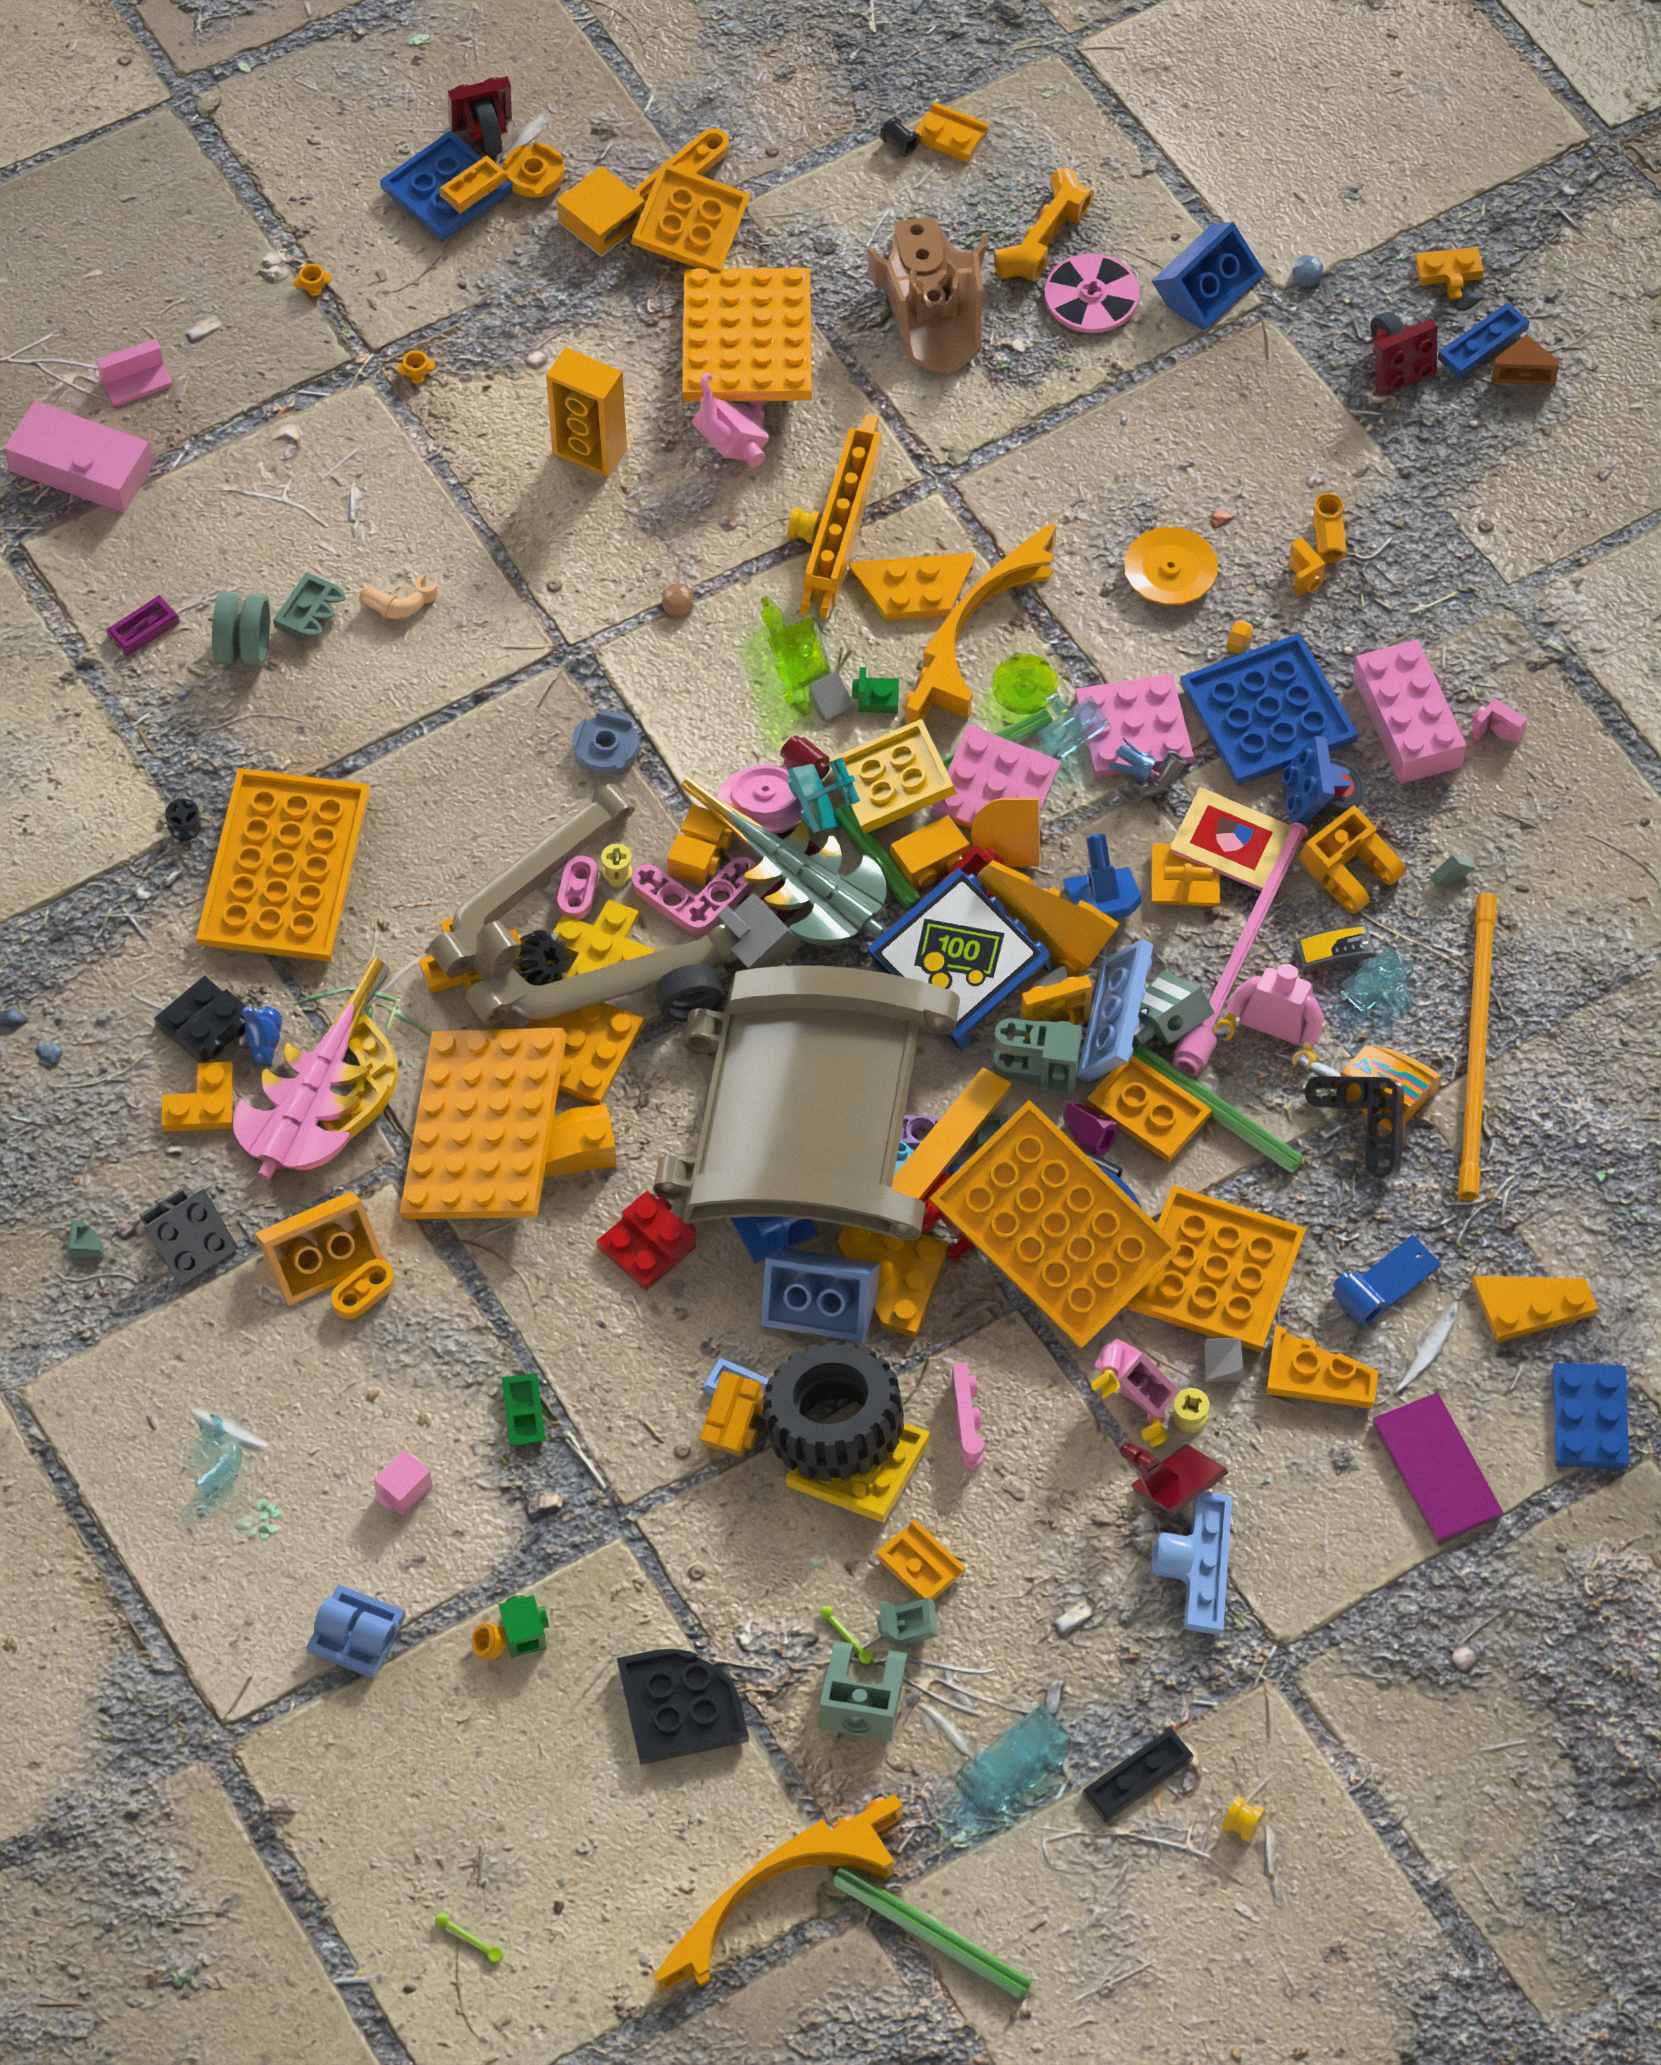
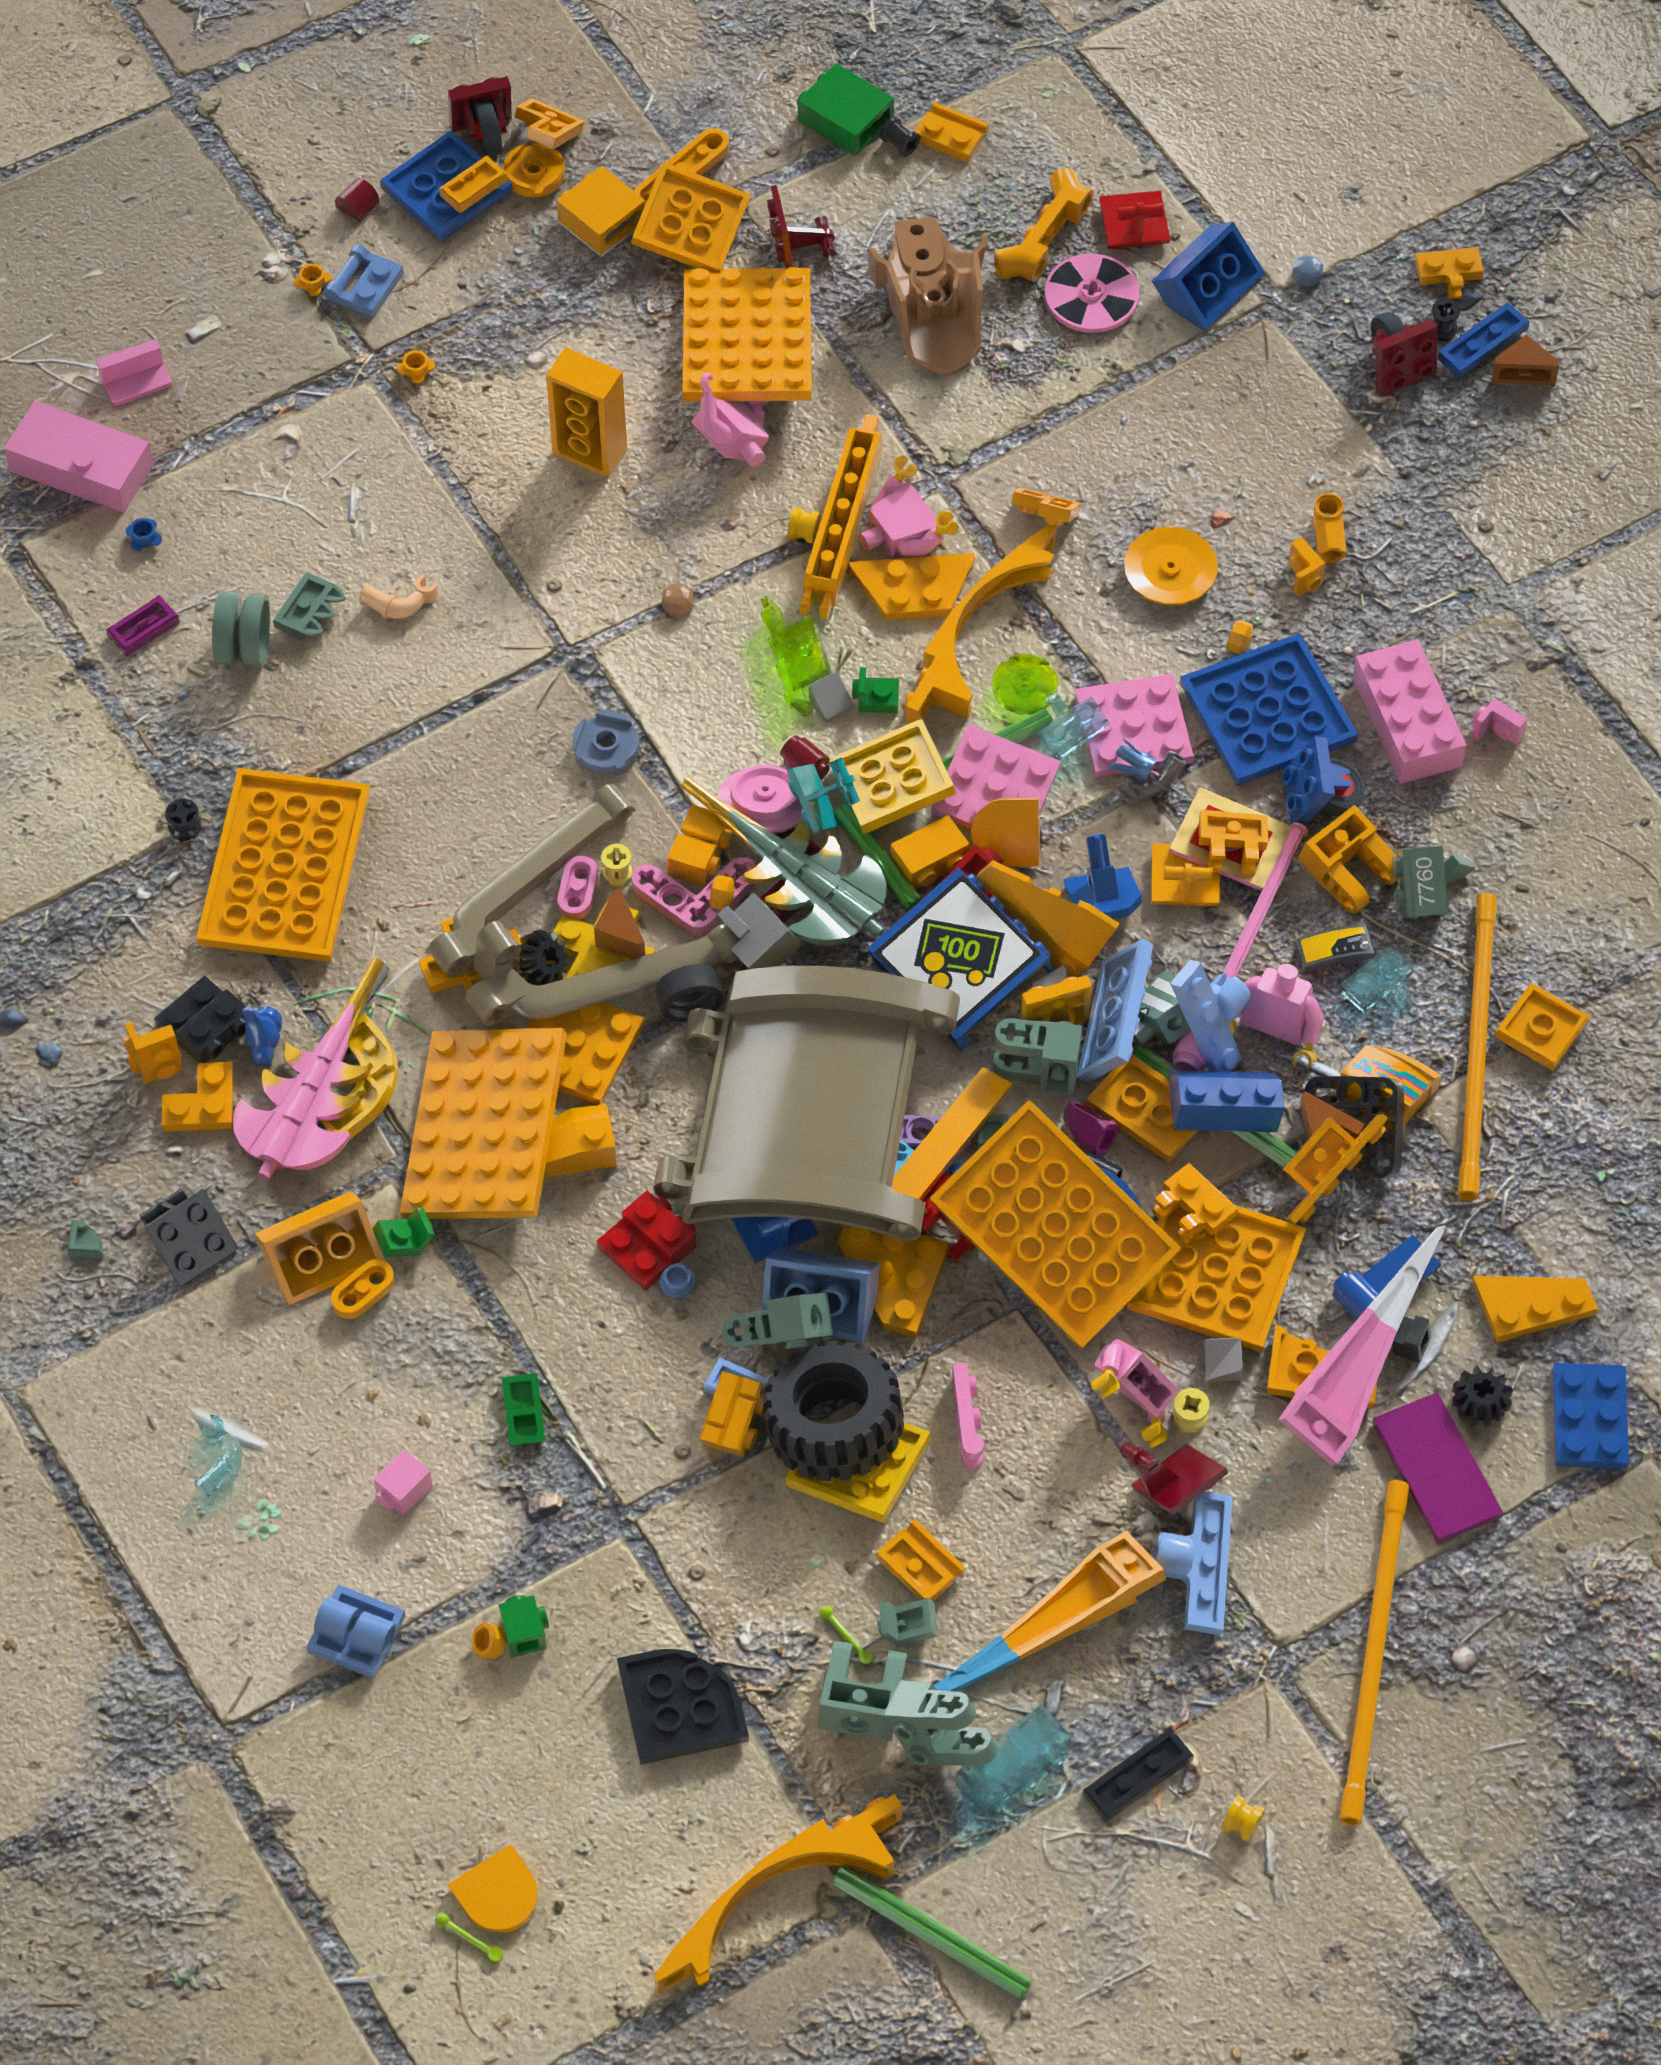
(143, 527): none -> blue plate
(152, 1054): none -> light orange bracket
(357, 199): none -> dark red brick
(372, 286): none -> medium blue plate
(404, 1236): none -> green bracket
(497, 1892): none -> light orange tile
(547, 124): none -> light orange plate
(618, 930): none -> dark orange slope
(677, 1281): none -> medium blue plate
(722, 892): none -> light orange tile
(792, 1320): none -> sand green brick
(793, 237): none -> dark red plate
(845, 109): none -> green brick
(902, 518): none -> bright pink torso
(932, 1734): none -> sand green brick
(1053, 508): none -> light orange plate
(1092, 1591): none -> light orange plate
(1134, 219): none -> red plate
(1199, 1198): none -> light orange plate
(1209, 1012): none -> light blue plate
(1226, 1100): none -> blue slope
(1233, 830): none -> light orange plate
(1315, 1112): none -> dark orange slope
(1324, 1159): none -> light orange bracket
(1337, 1392): none -> bright pink plate
(1354, 1791): none -> light orange piece
(1412, 1338): none -> pearl dark grey piece
(1420, 881): none -> sand green brick
(1440, 317): none -> black bush
(1478, 1383): none -> black gear
(1542, 1026): none -> light orange plate

